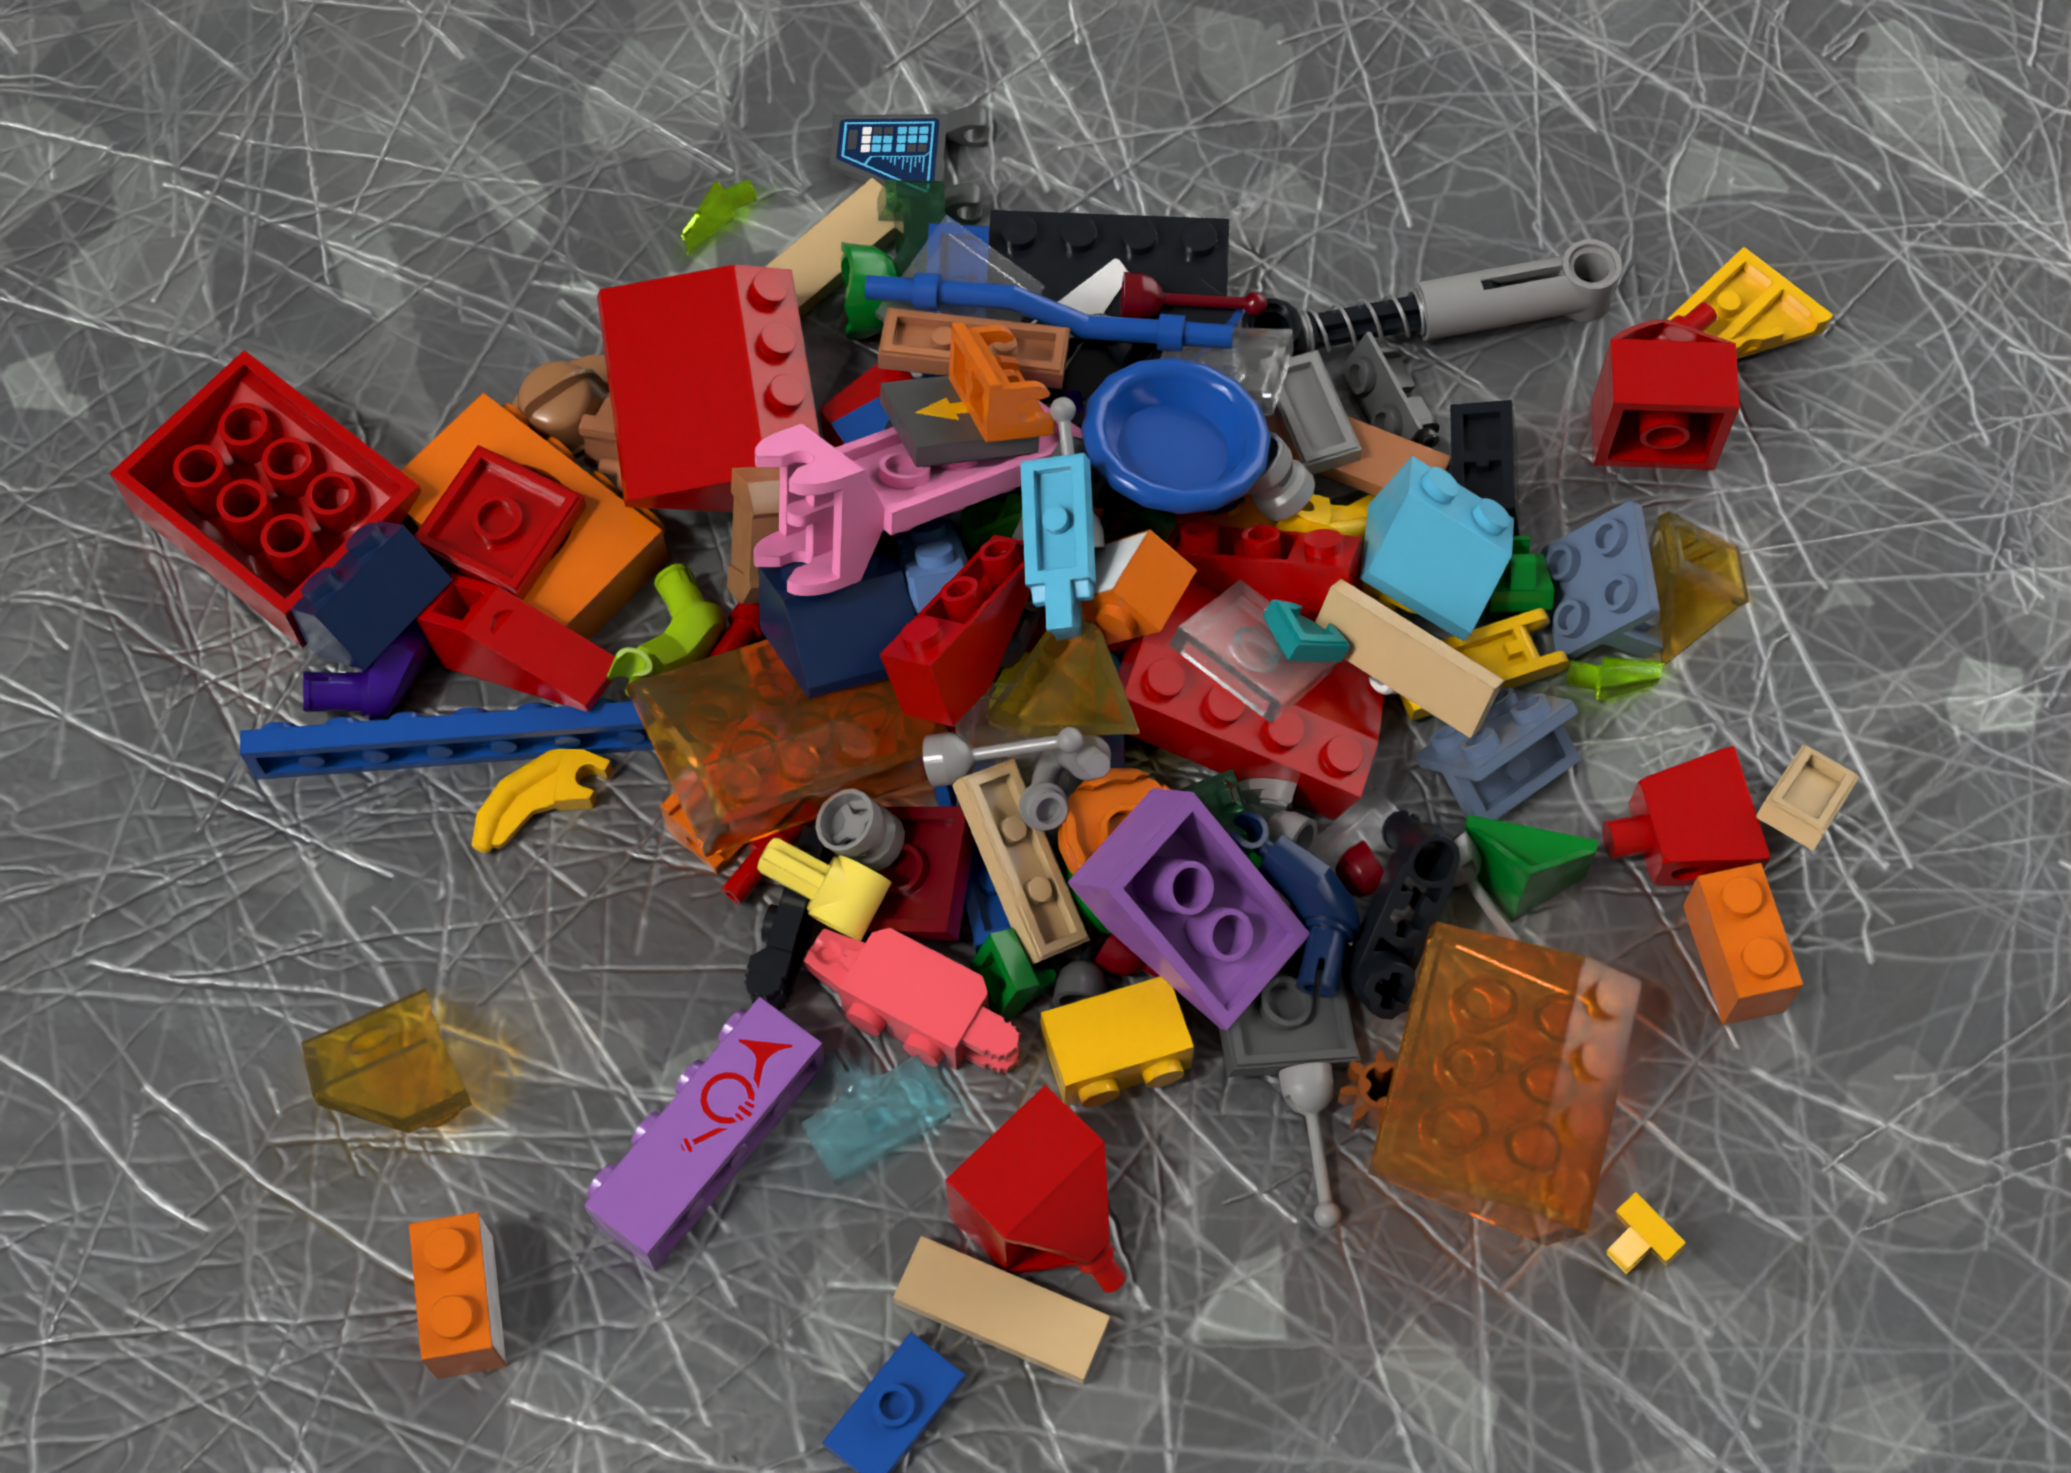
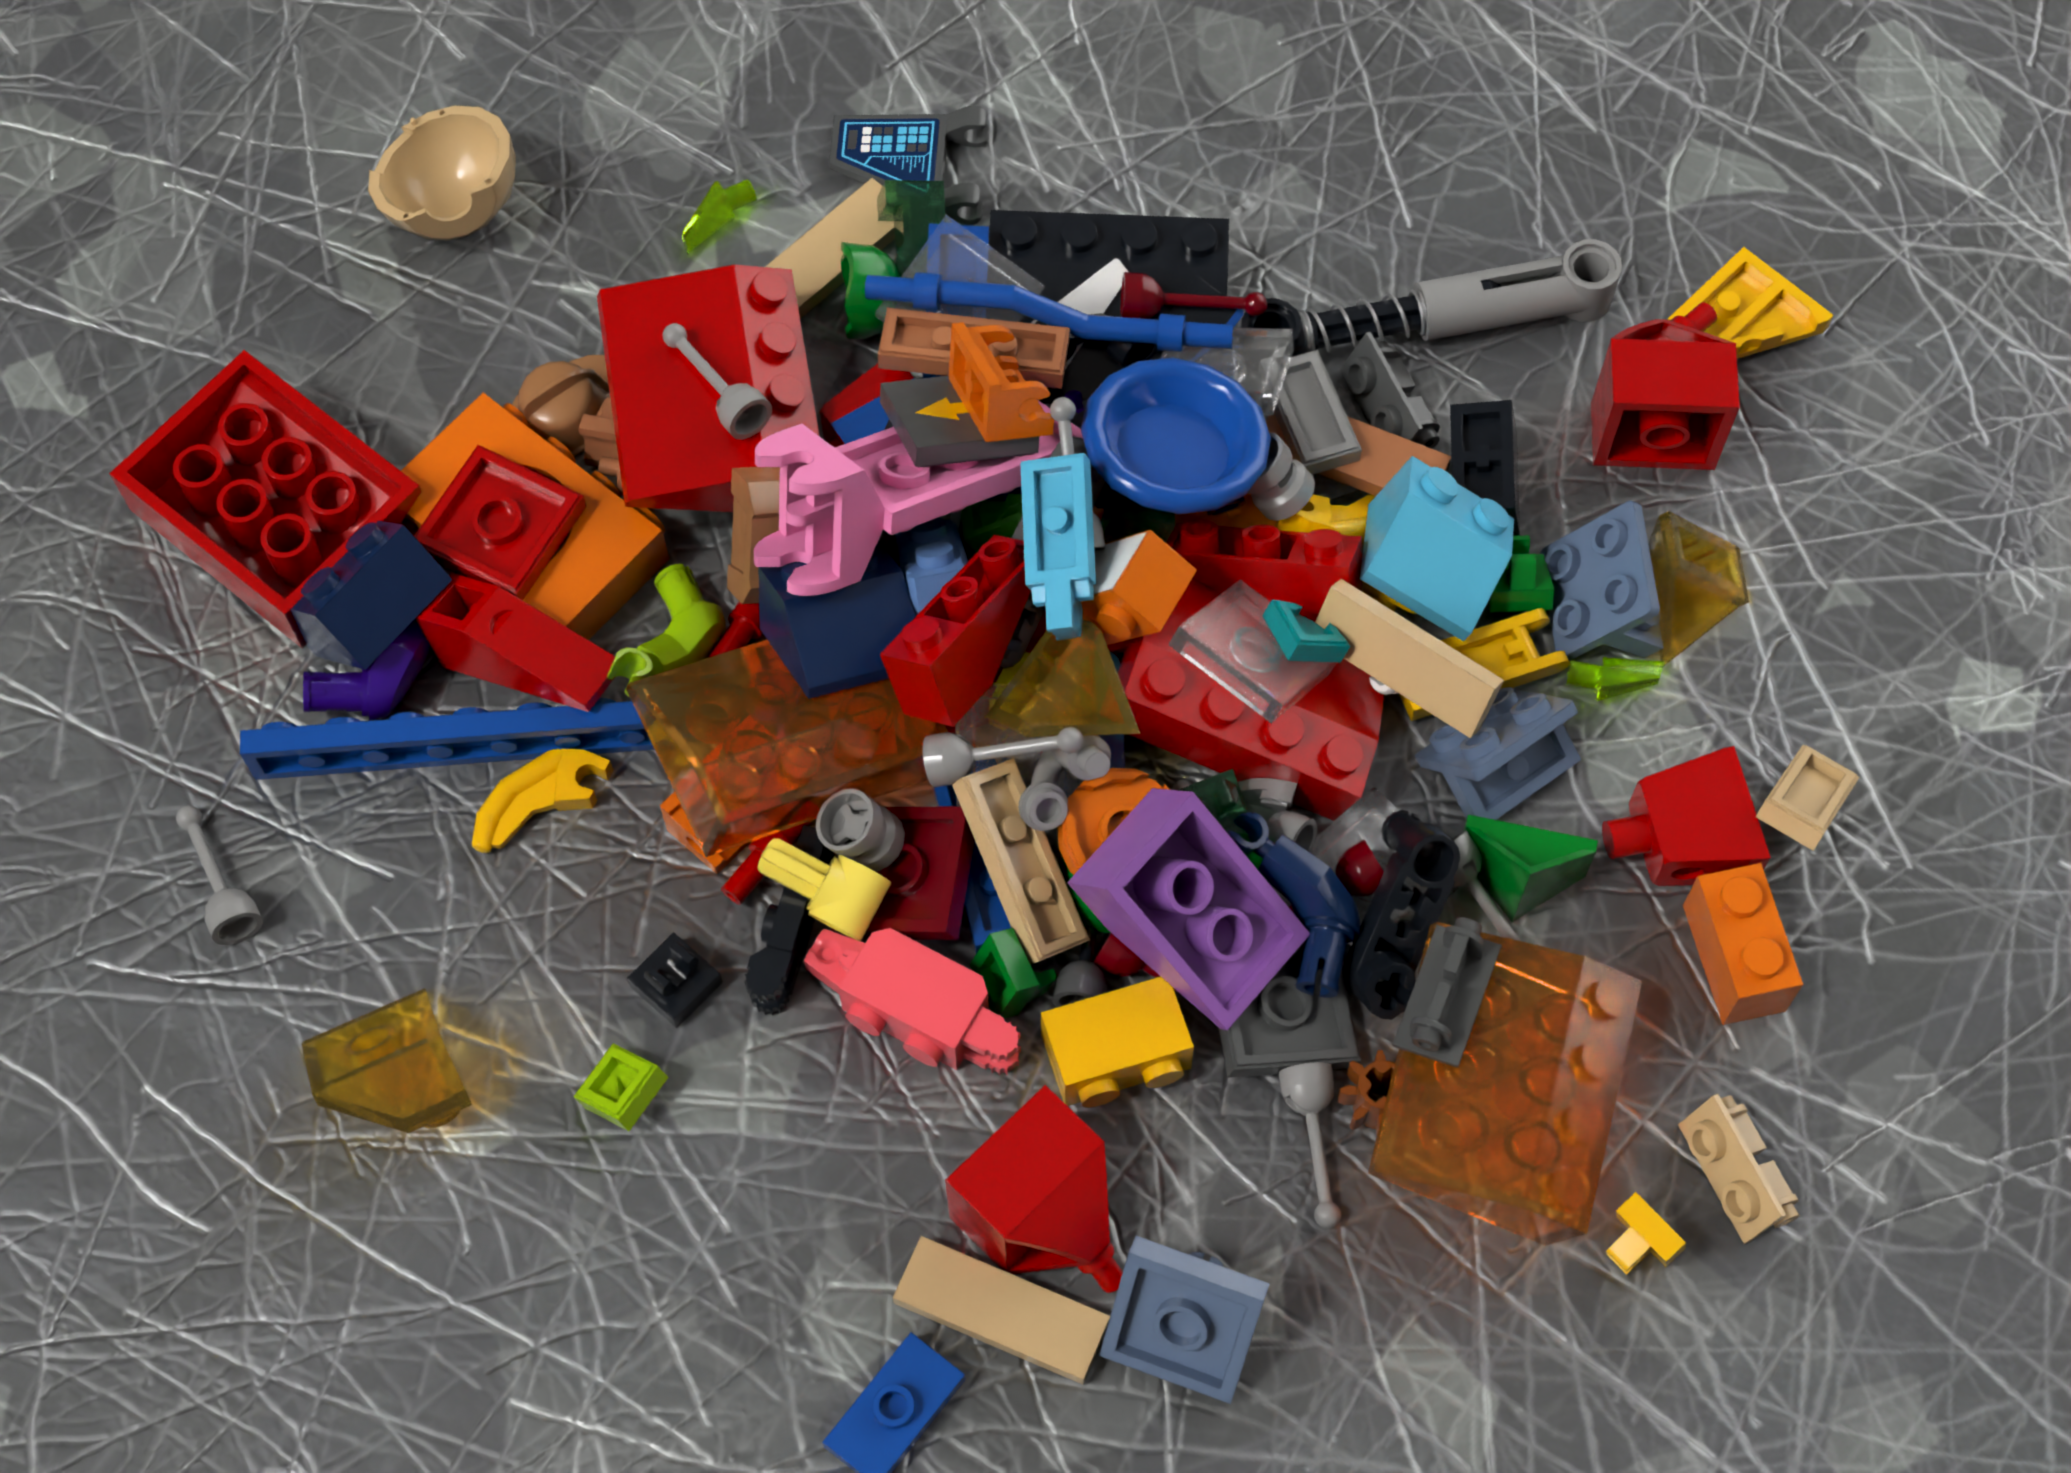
(229, 912): none -> light grey hinge
(445, 173): none -> tan cylinder
(457, 1295): orange brick -> none
(621, 1087): none -> lime tile
(675, 980): none -> black tile
(704, 1133): medium lavender brick -> none
(741, 407): none -> light grey hinge
(872, 1114): clear light blue plate -> none
(1183, 1318): none -> sand blue tile
(1448, 993): none -> dark grey hinge
(1725, 1147): none -> tan hinge

